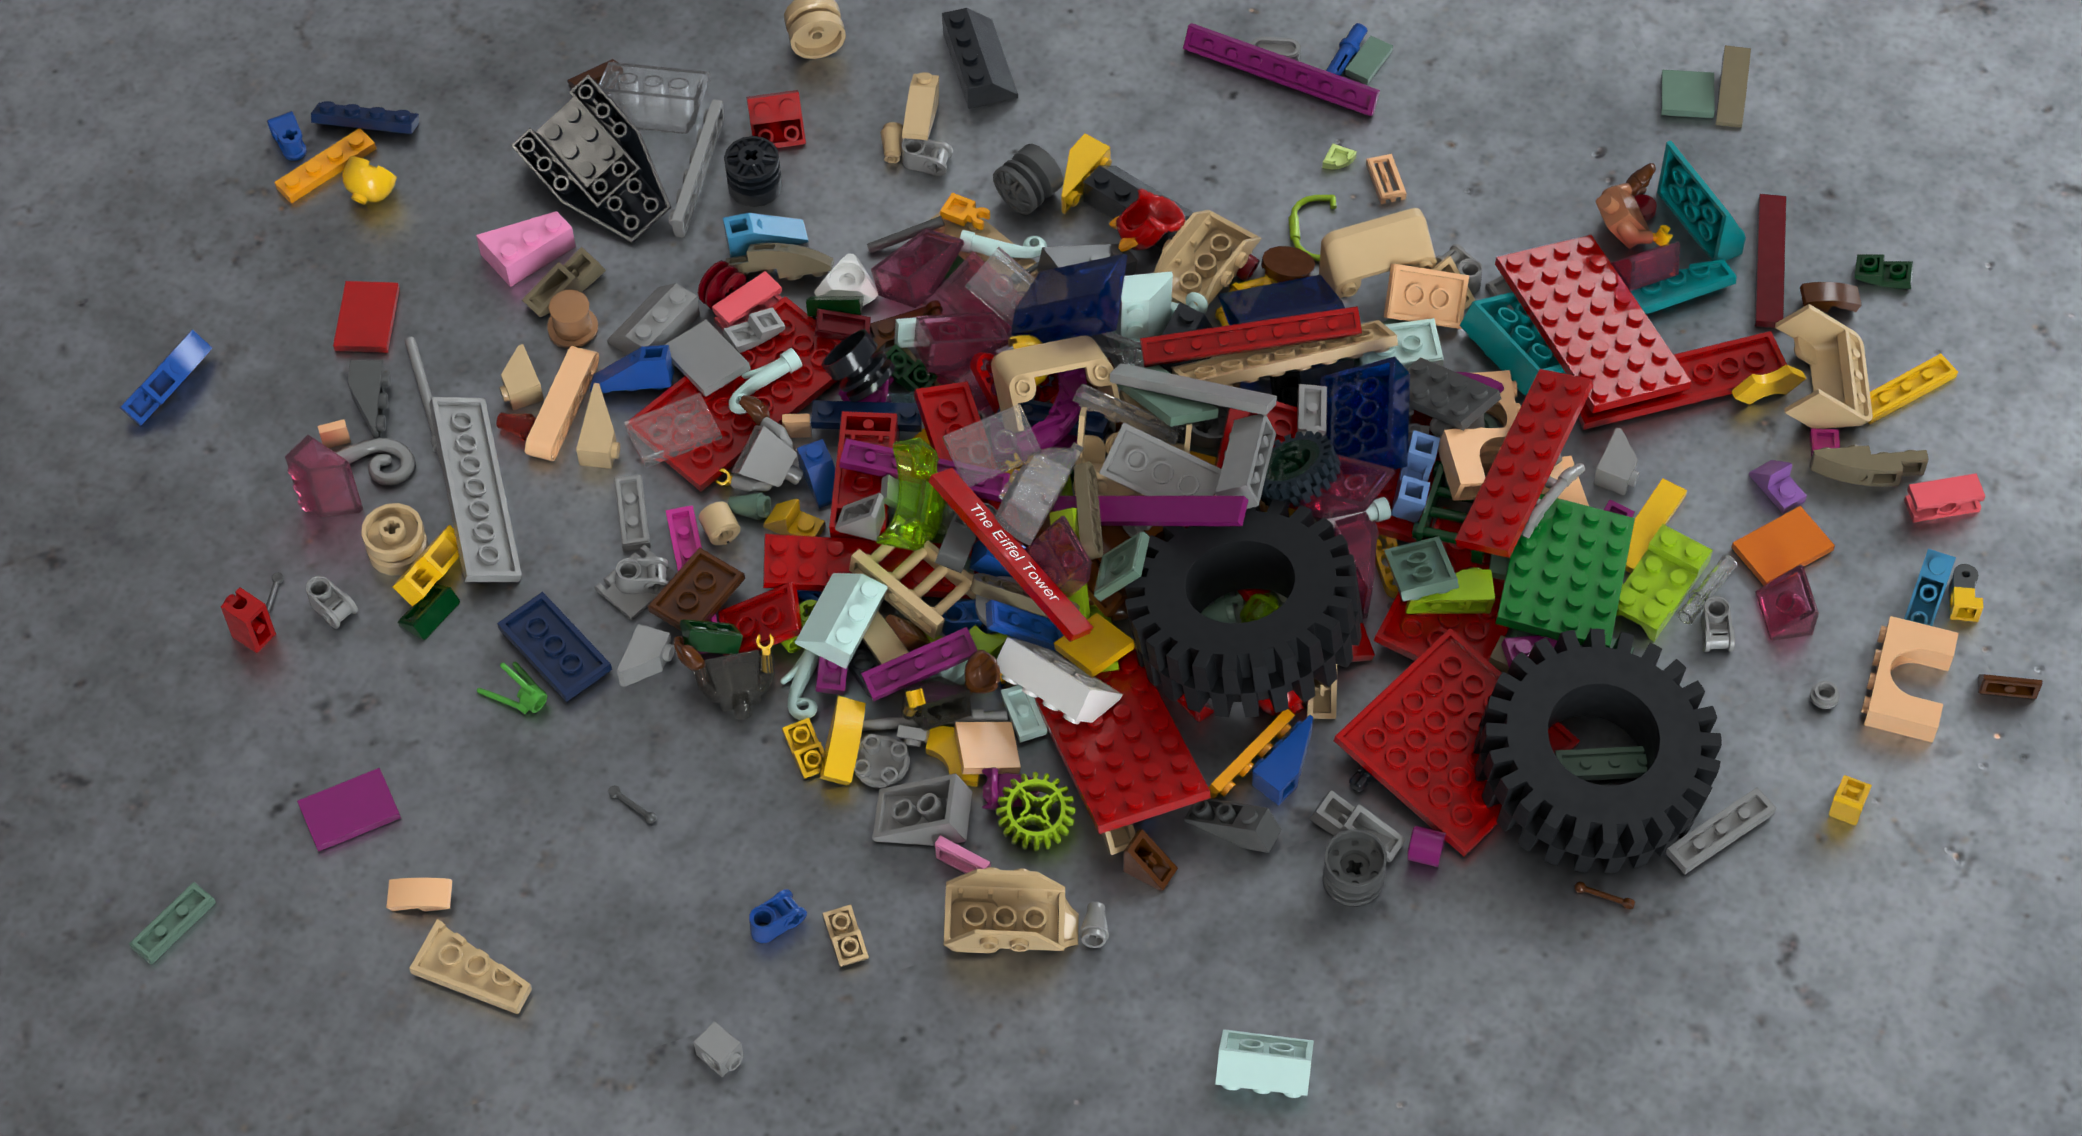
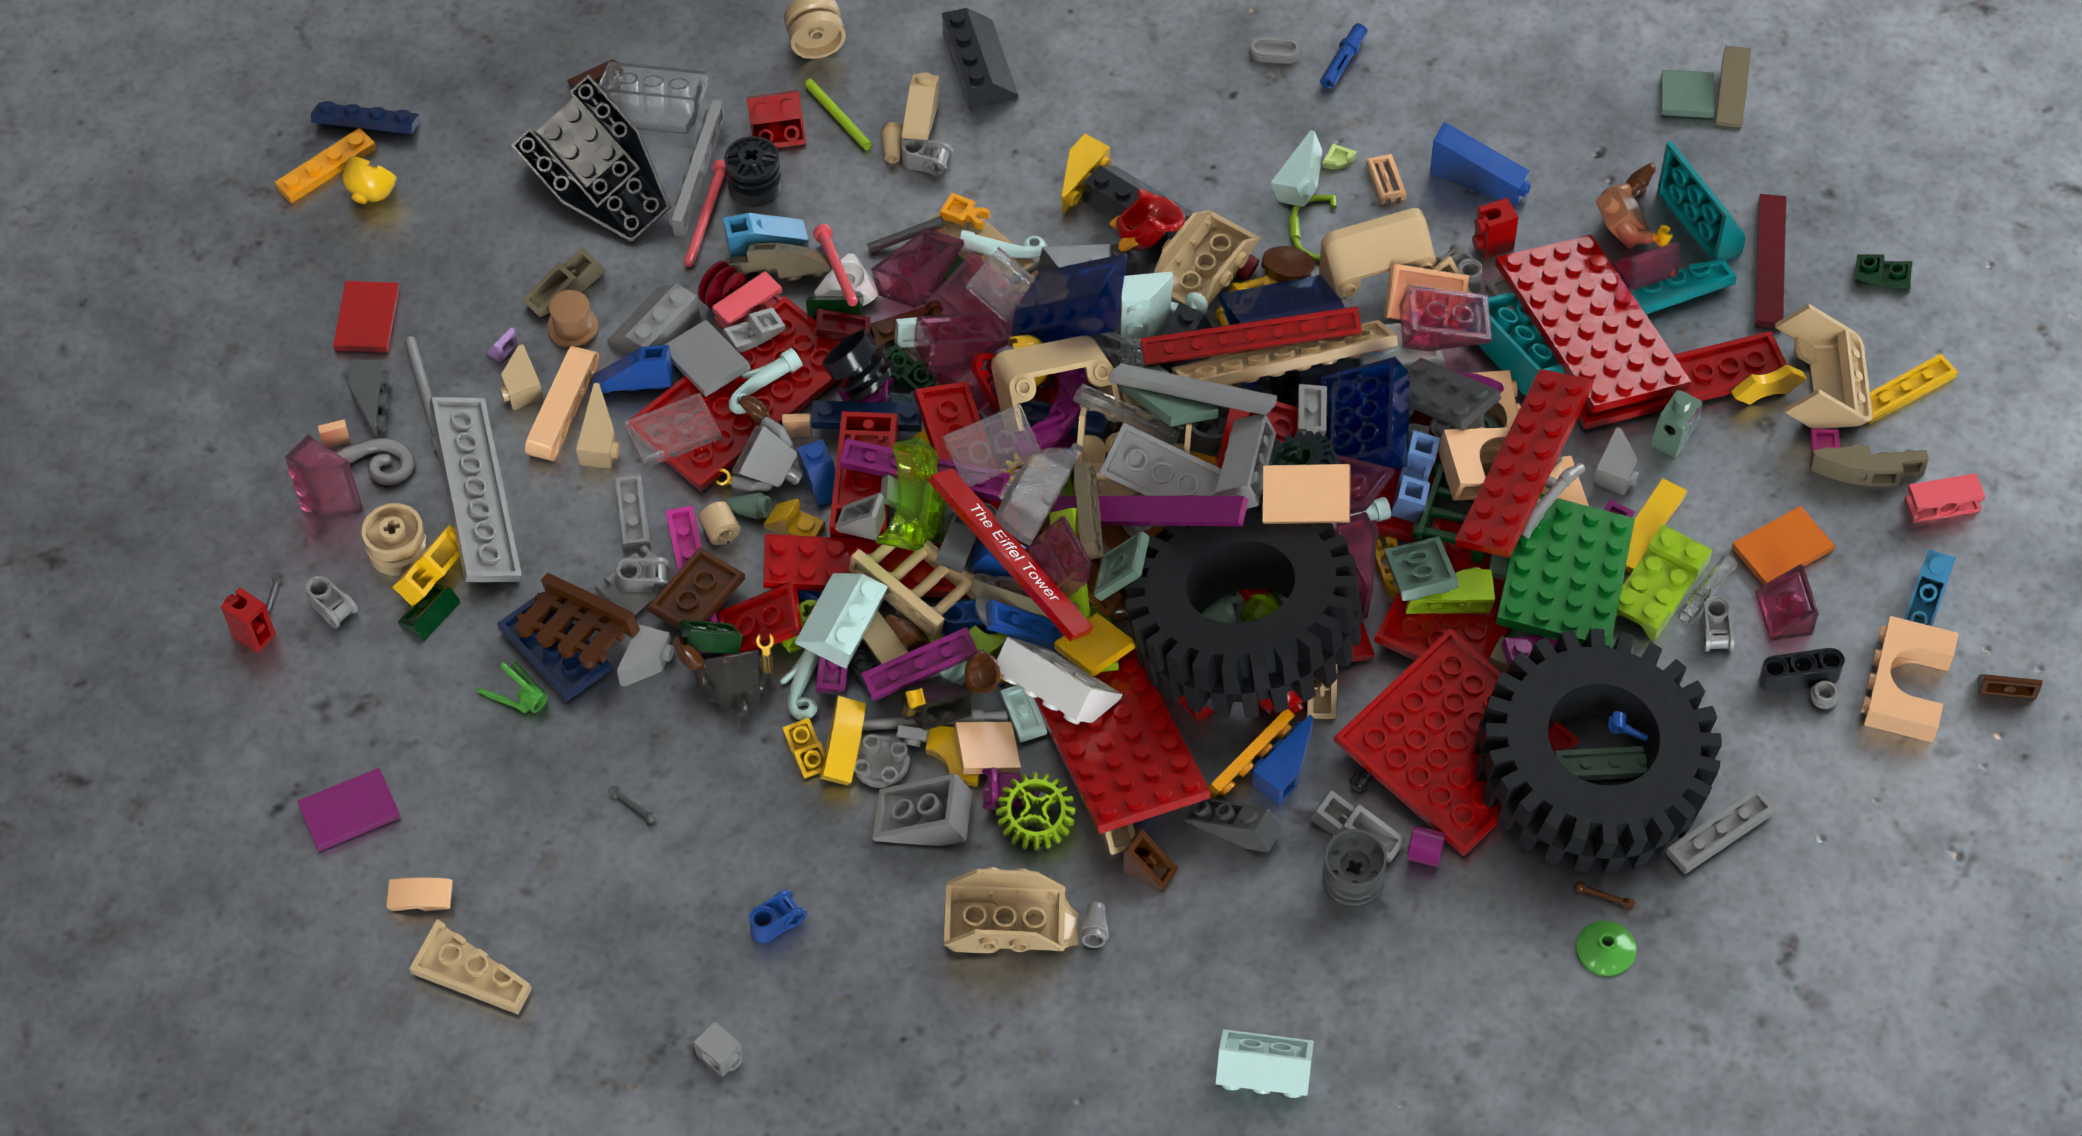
(166, 377): blue slope -> none
(172, 923): sand green tile -> none
(288, 136): blue piece -> none
(503, 346): none -> lavender slope
(516, 424): clear red cone -> none
(526, 246): bright pink wedge -> none
(578, 605): none -> reddish brown fence
(719, 173): none -> coral bar
(823, 235): none -> coral bar
(838, 114): none -> lime bar
(845, 935): tan slope -> none
(958, 856): bright pink tile -> none
(1028, 179): dark grey wheel -> none
(1281, 69): magenta tile -> none
(1300, 174): none -> light aqua slope
(1306, 494): none -> light nougat tile
(1369, 60): sand green tile -> none
(1443, 319): none -> clear pink slope
(1477, 166): none -> blue slope
(1495, 228): none -> red brick
(1606, 959): none -> bright green dish
(1618, 725): none -> blue hand
(1647, 206): dark red tile -> none
(1682, 414): none -> sand green torso
(1778, 485): medium lavender slope -> none
(1791, 678): none -> black beam
(1828, 294): reddish brown slope -> none
(1849, 800): yellow slope -> none
(1962, 599): yellow leg -> none

